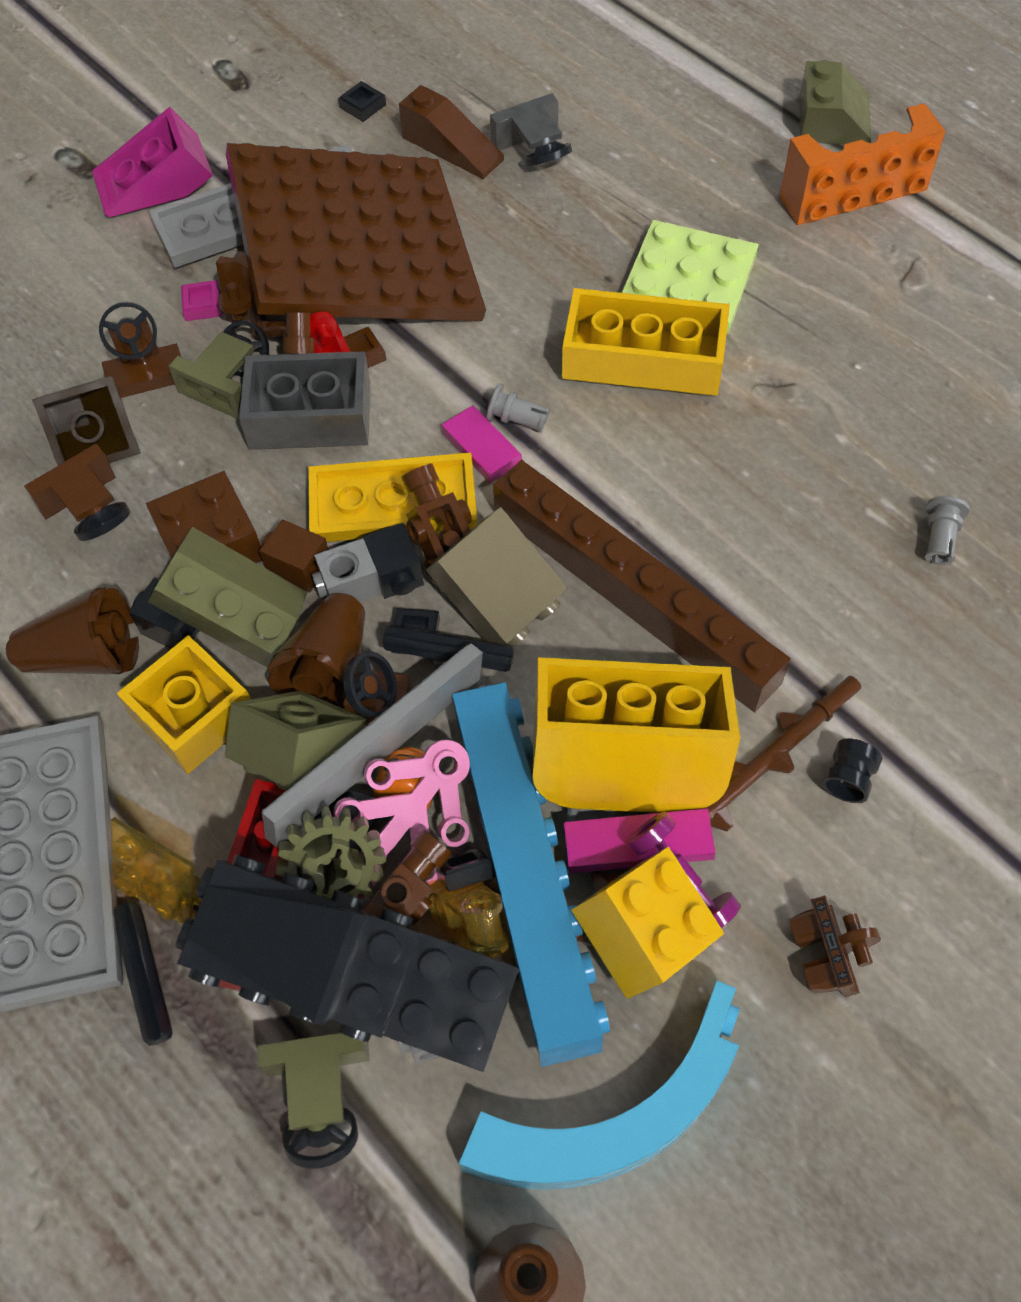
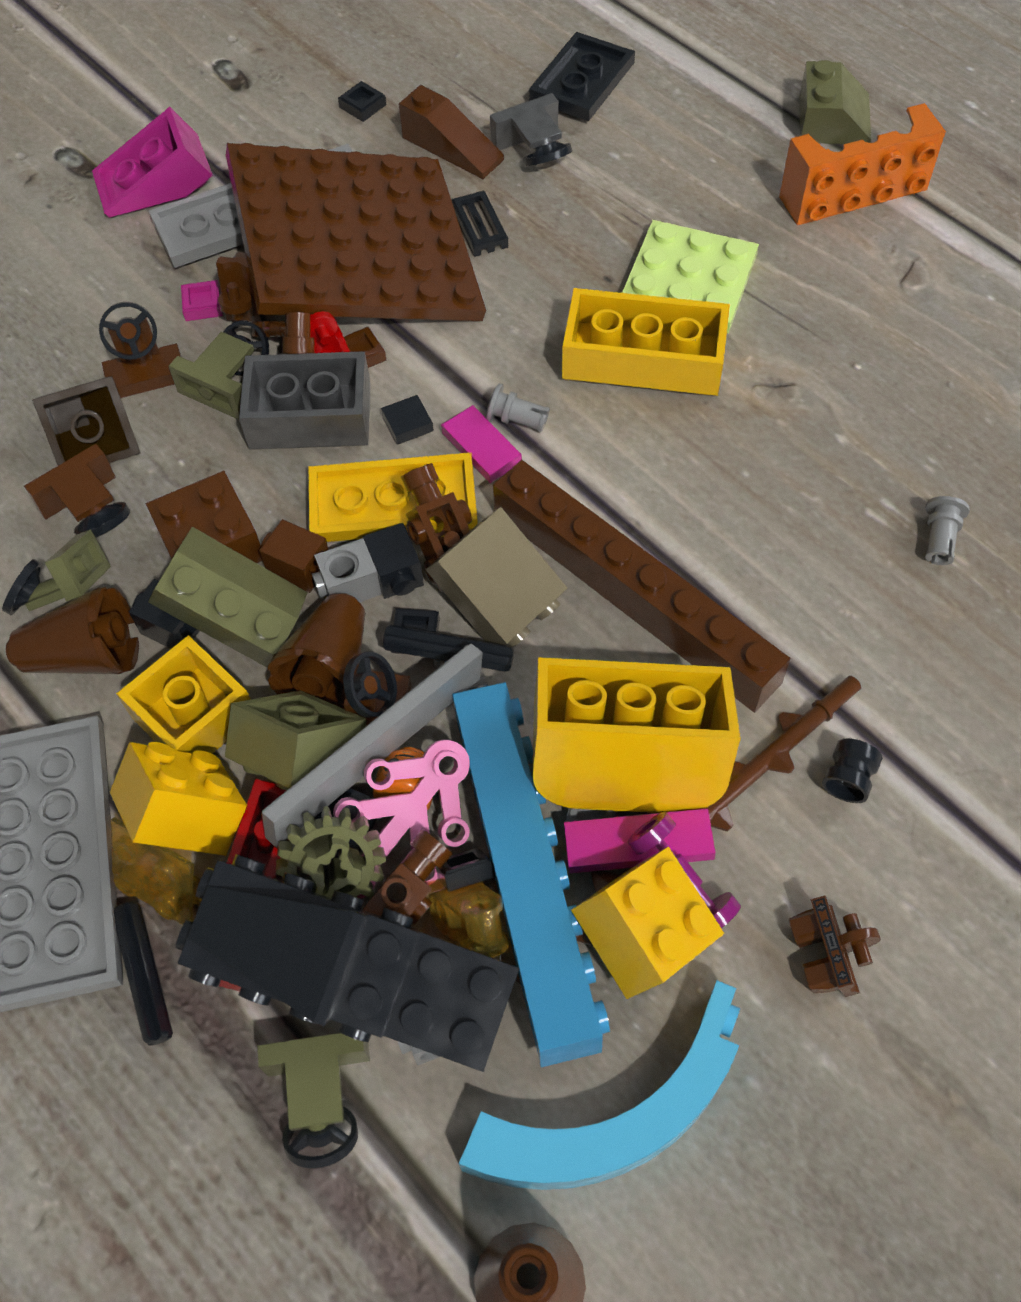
(73, 573): none -> olive piece
(177, 799): none -> yellow brick
(407, 419): none -> black tile
(486, 242): none -> black tile
(583, 75): none -> black plate

